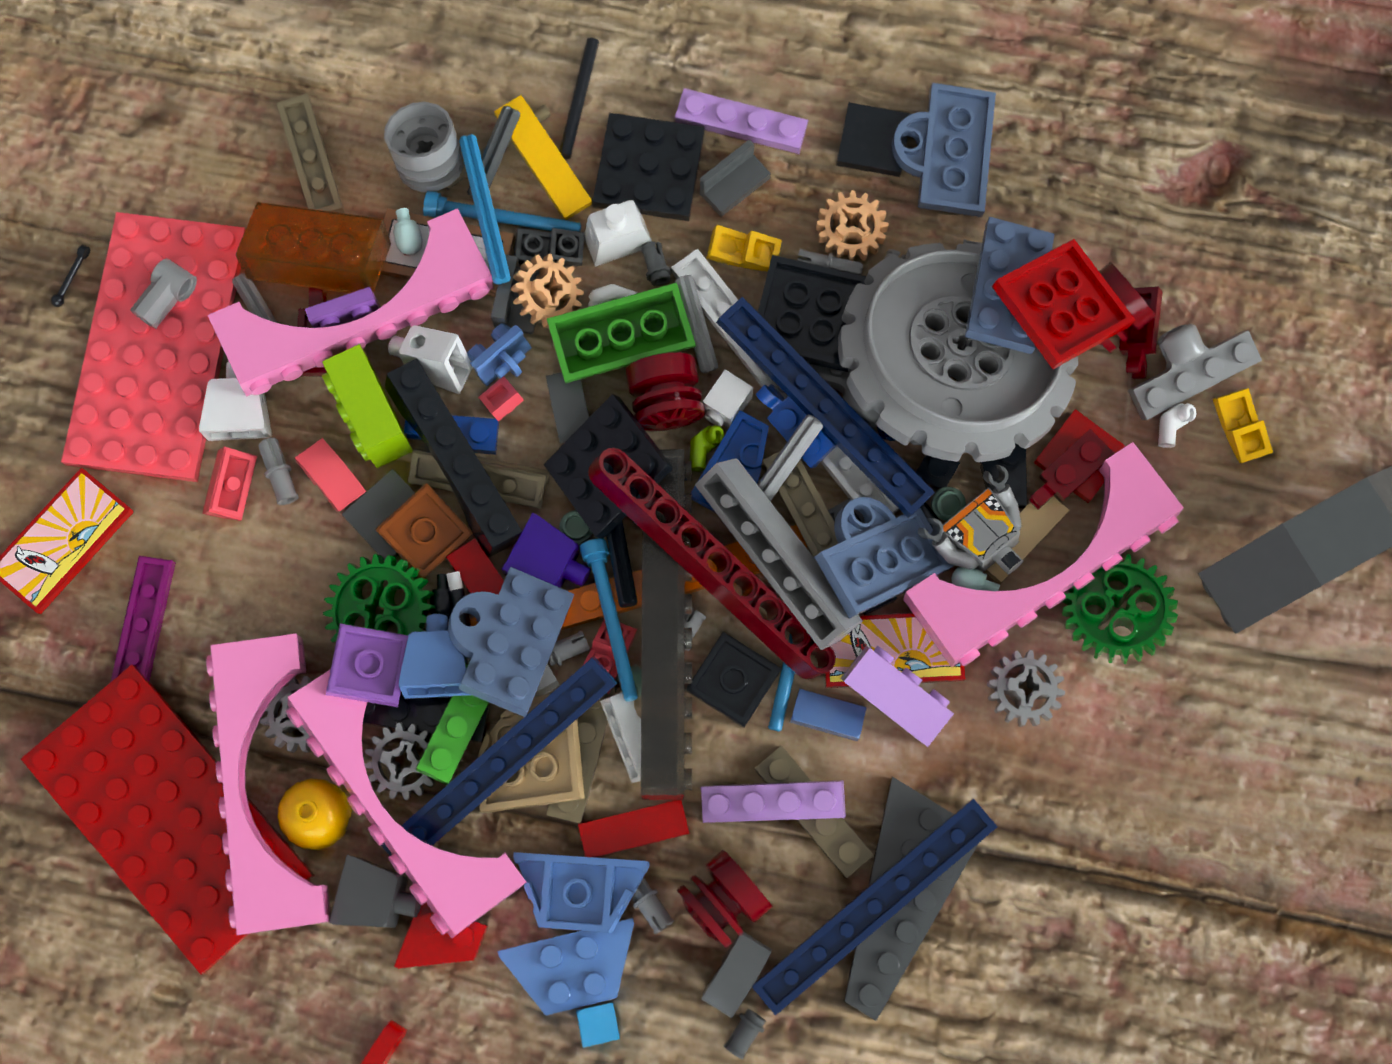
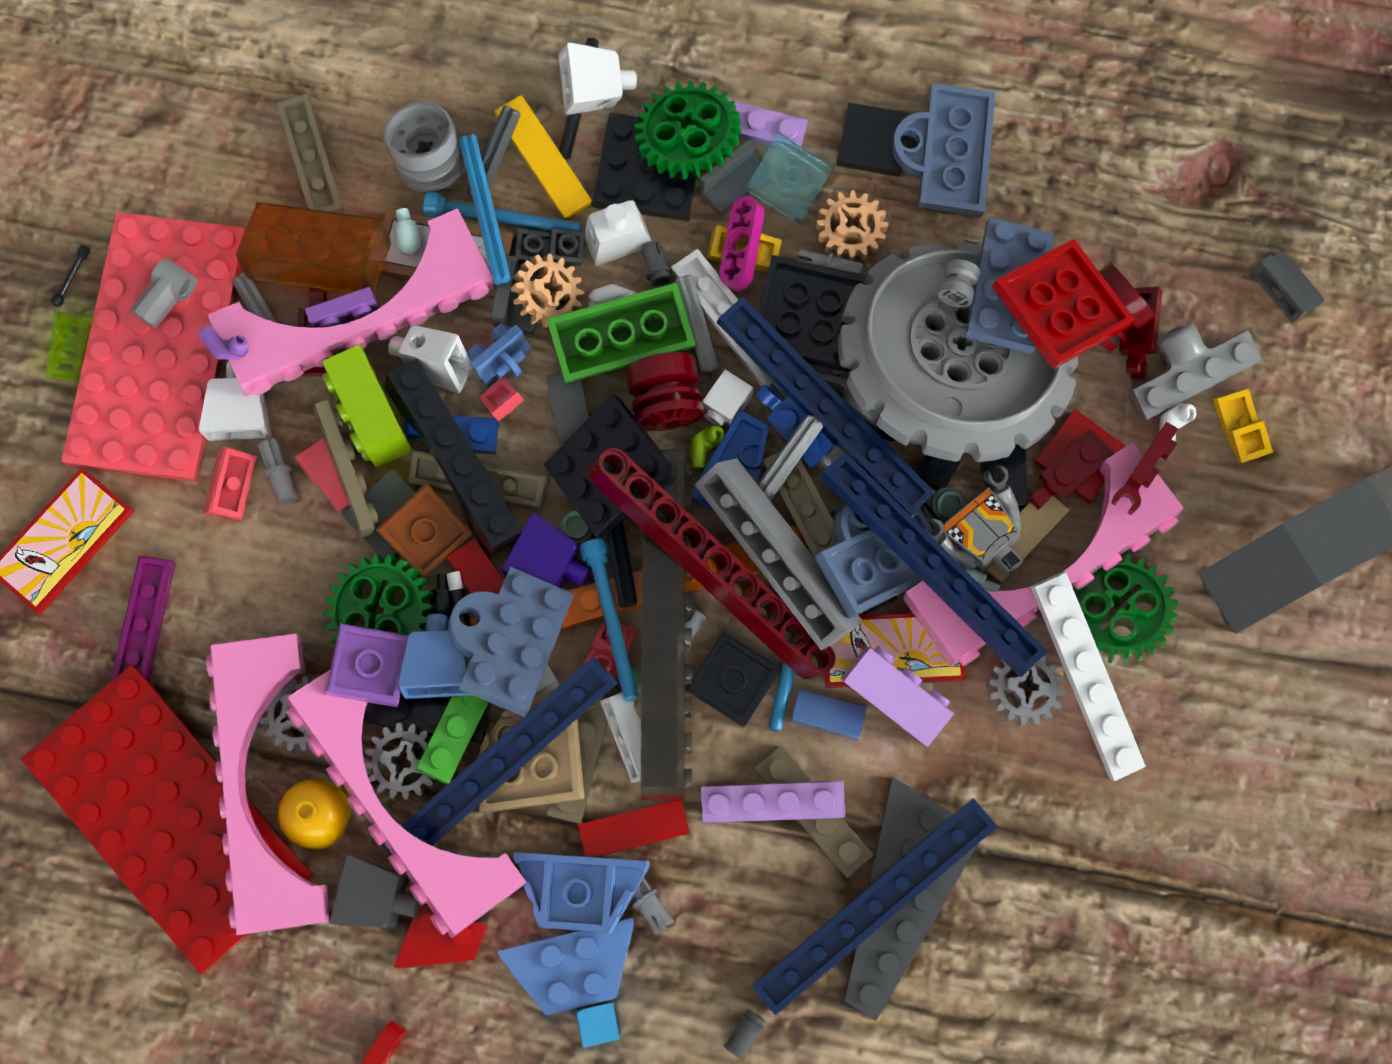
(58, 335): none -> clear neon green slope
(223, 349): none -> medium lavender arm
(341, 455): none -> dark tan plate
(568, 648): light grey pin -> none
(592, 78): none -> white torso
(688, 129): none -> green gear
(724, 898): dark red wheel -> none
(736, 974): dark grey slope -> none
(747, 256): none -> dark pink beam
(788, 178): none -> clear light blue plate
(933, 564): none -> dark blue plate
(960, 279): none -> light grey wheel
(1088, 676): none -> white plate
(1145, 471): none -> dark red plate
(1287, 286): none -> dark grey panel

